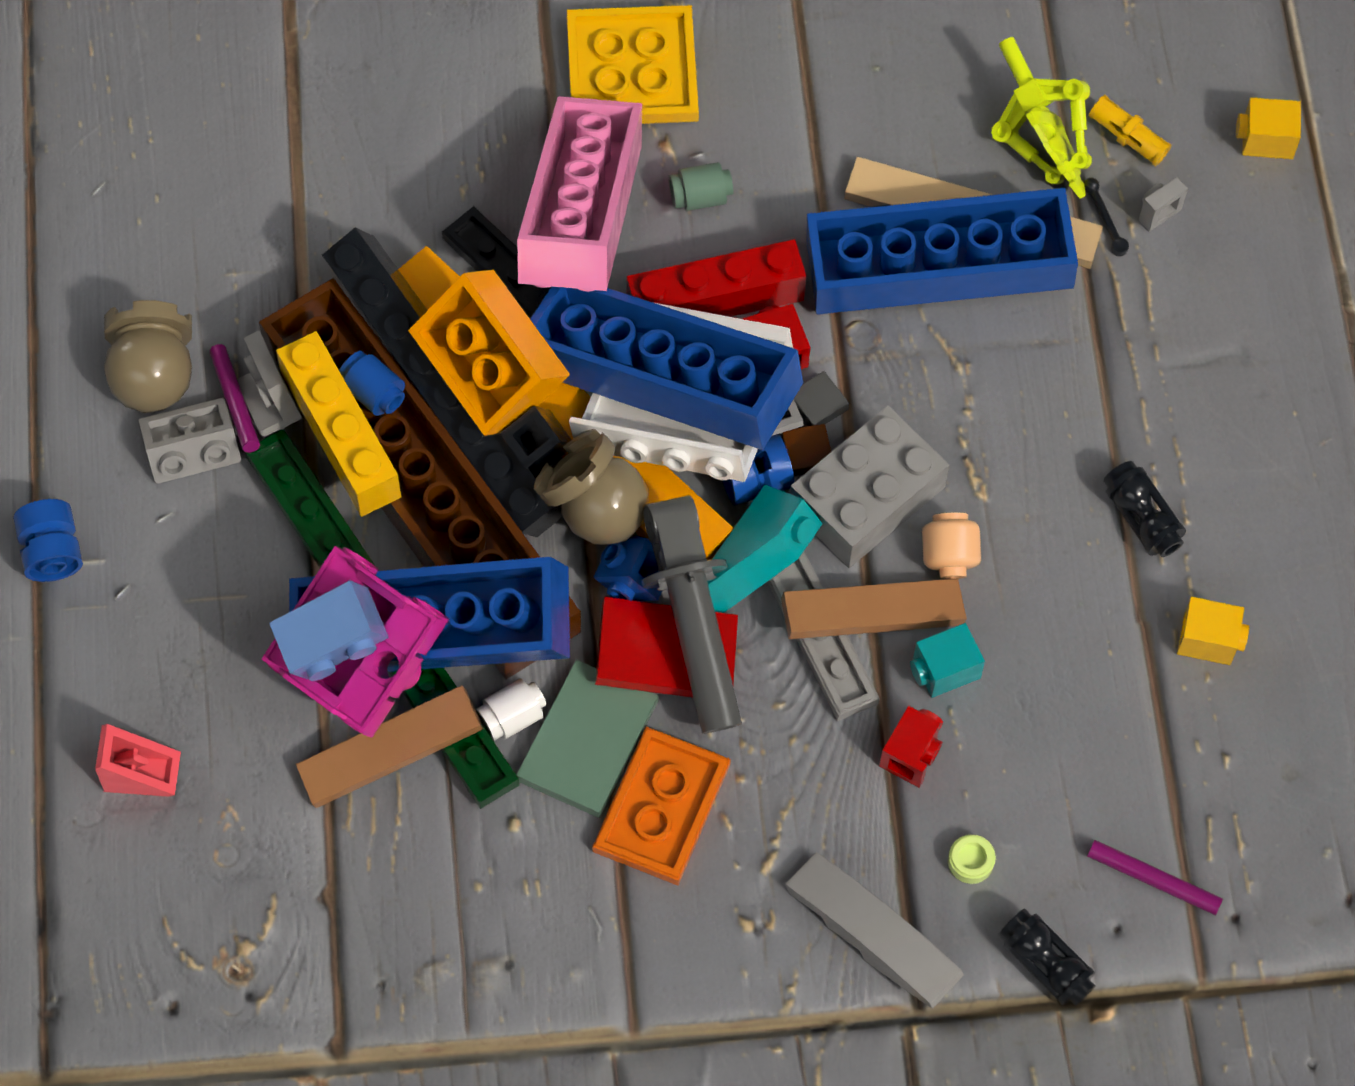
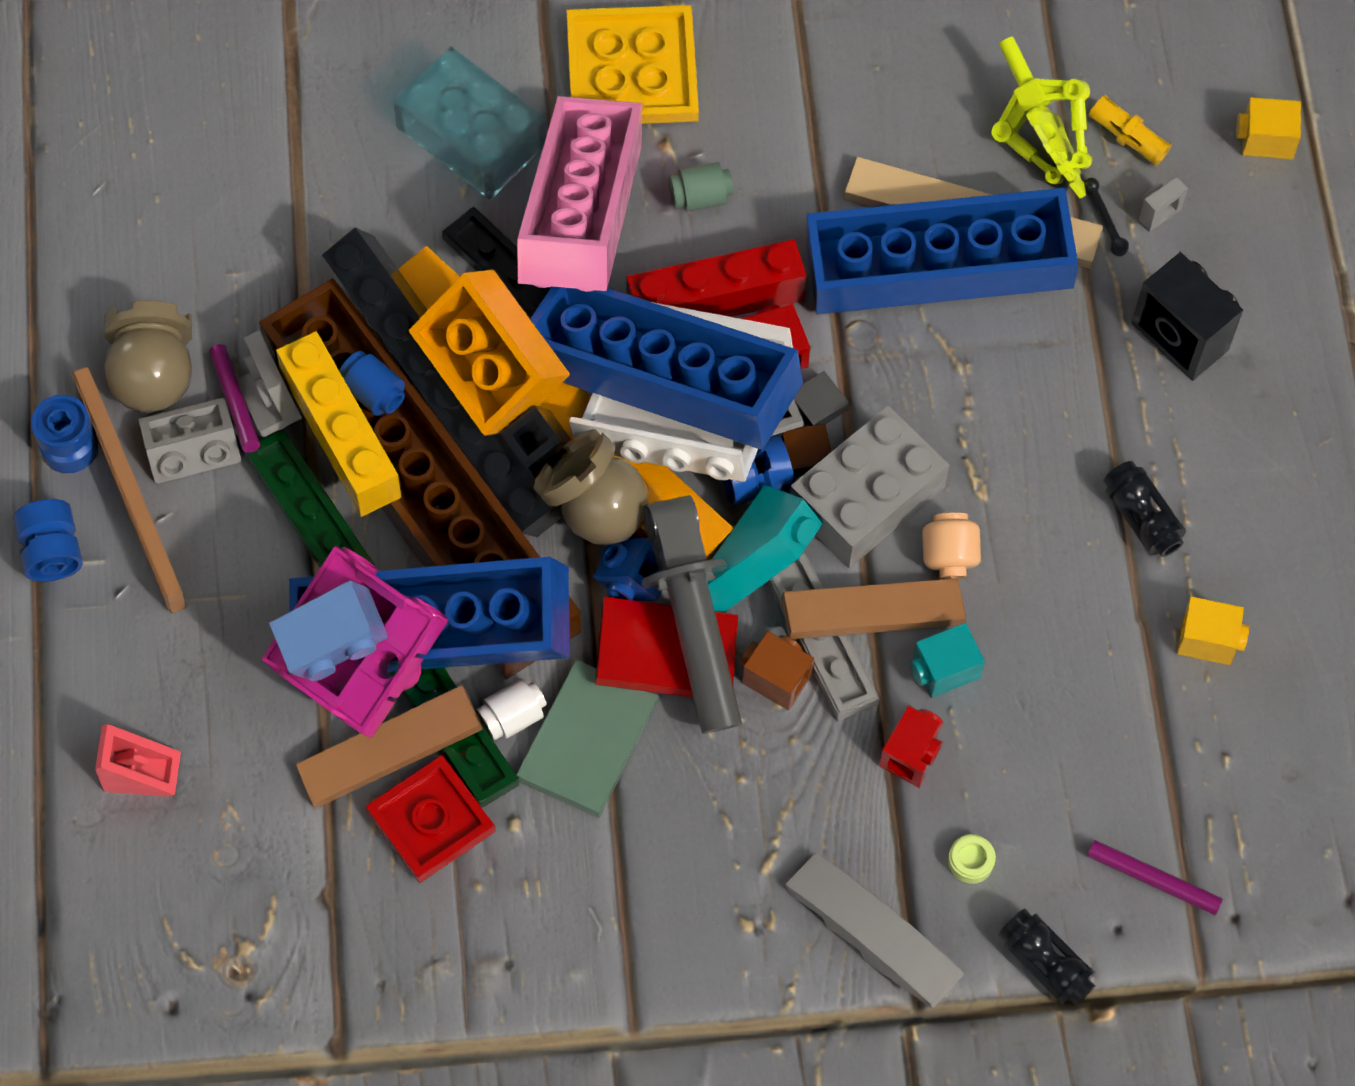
(64, 433): none -> blue wheel
(129, 491): none -> medium nougat tile
(430, 819): none -> red plate
(470, 122): none -> clear light blue brick
(661, 805): orange tile -> none
(777, 668): none -> dark orange brick
(1187, 315): none -> black brick

